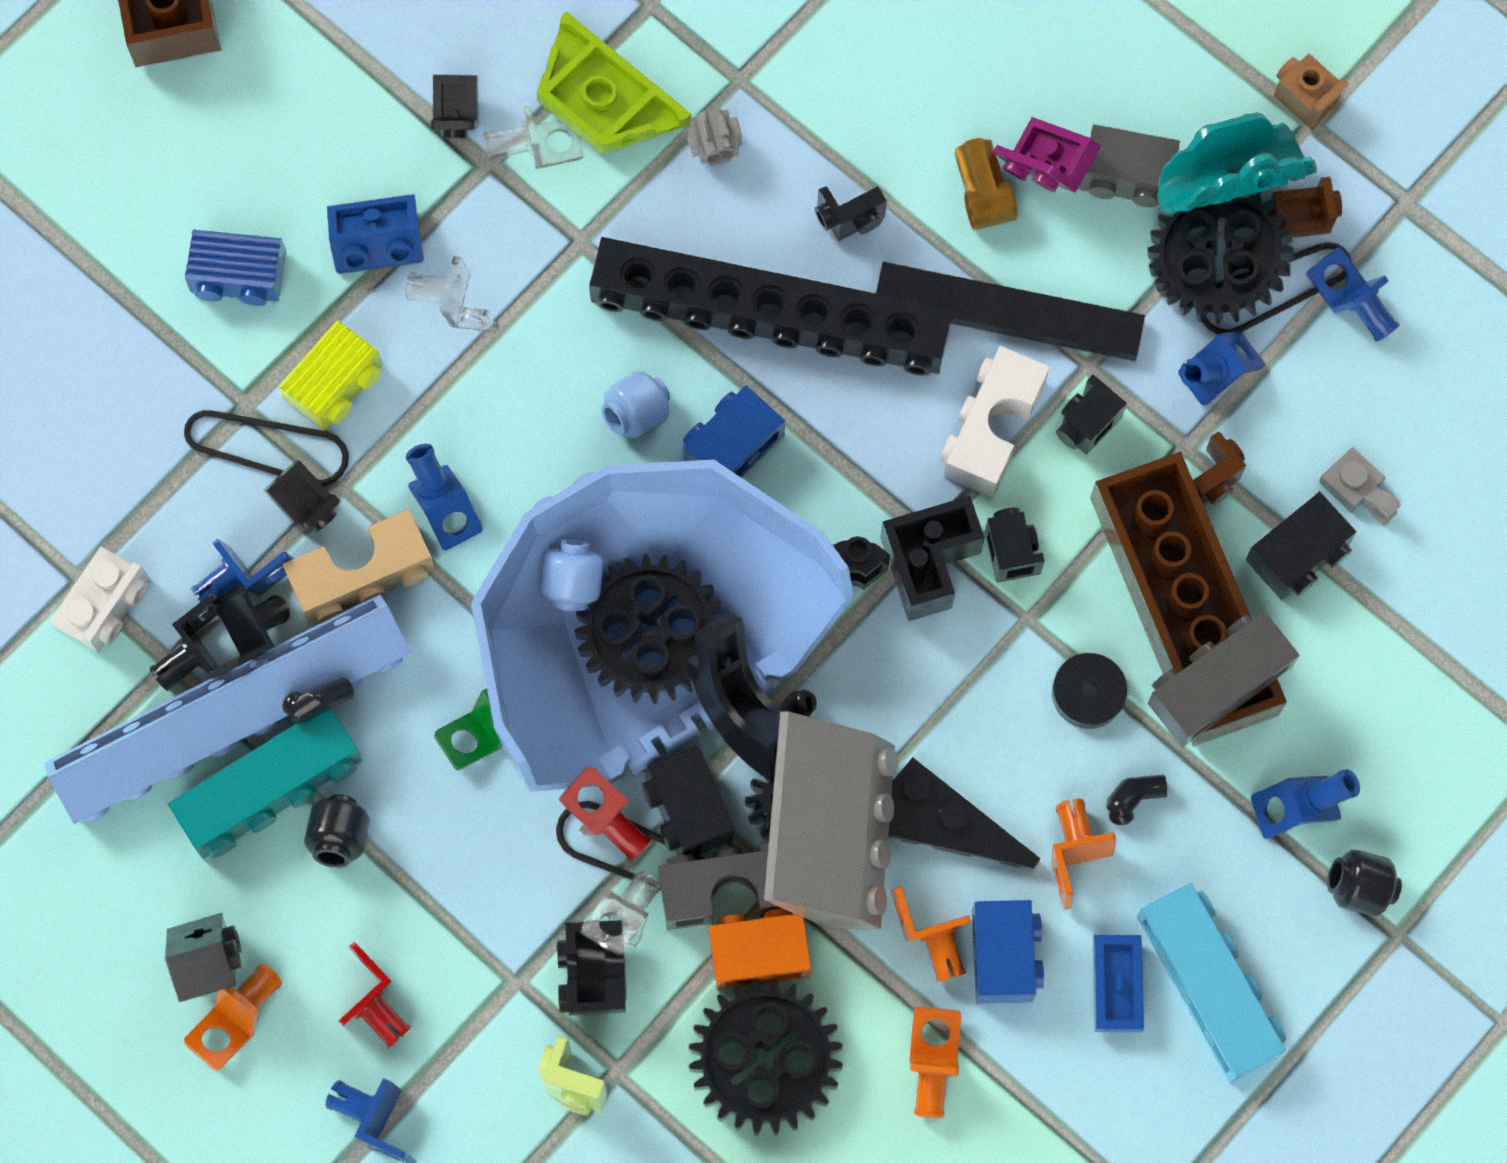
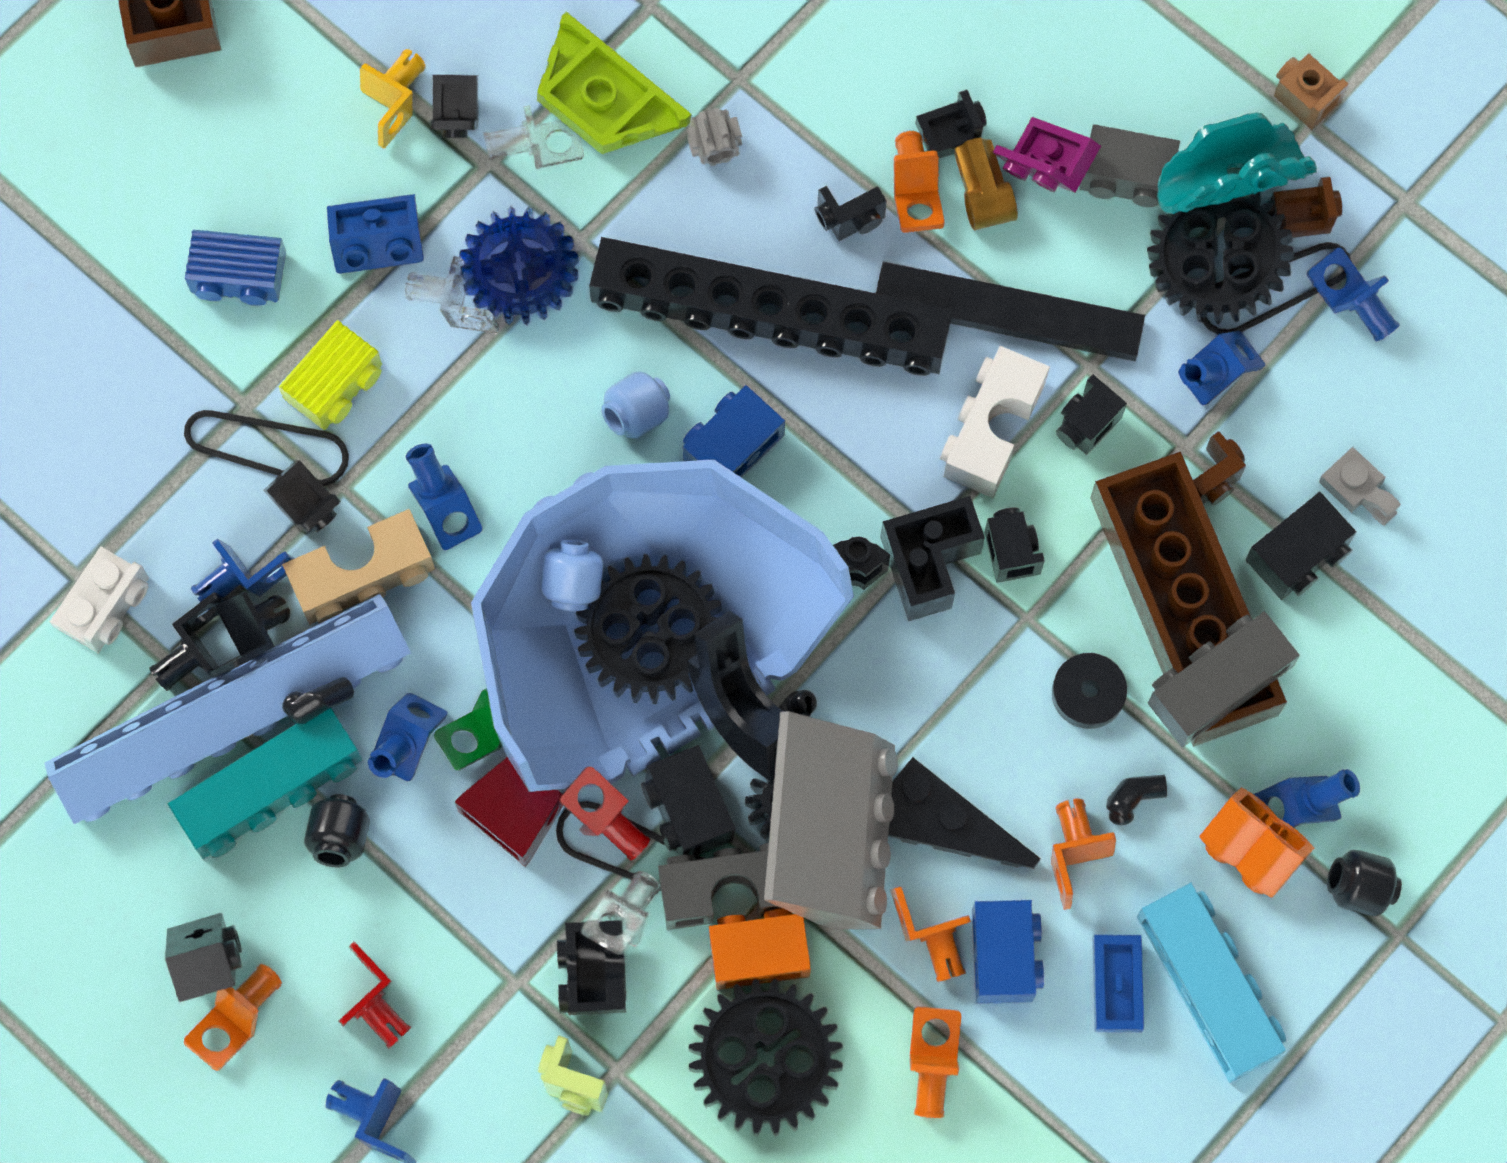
(393, 92): none -> yellow bracket
(404, 738): none -> blue bracket
(500, 267): none -> clear blue gear
(508, 812): none -> dark red torso
(916, 182): none -> orange bracket
(951, 125): none -> black bracket
(1255, 843): none -> orange brick

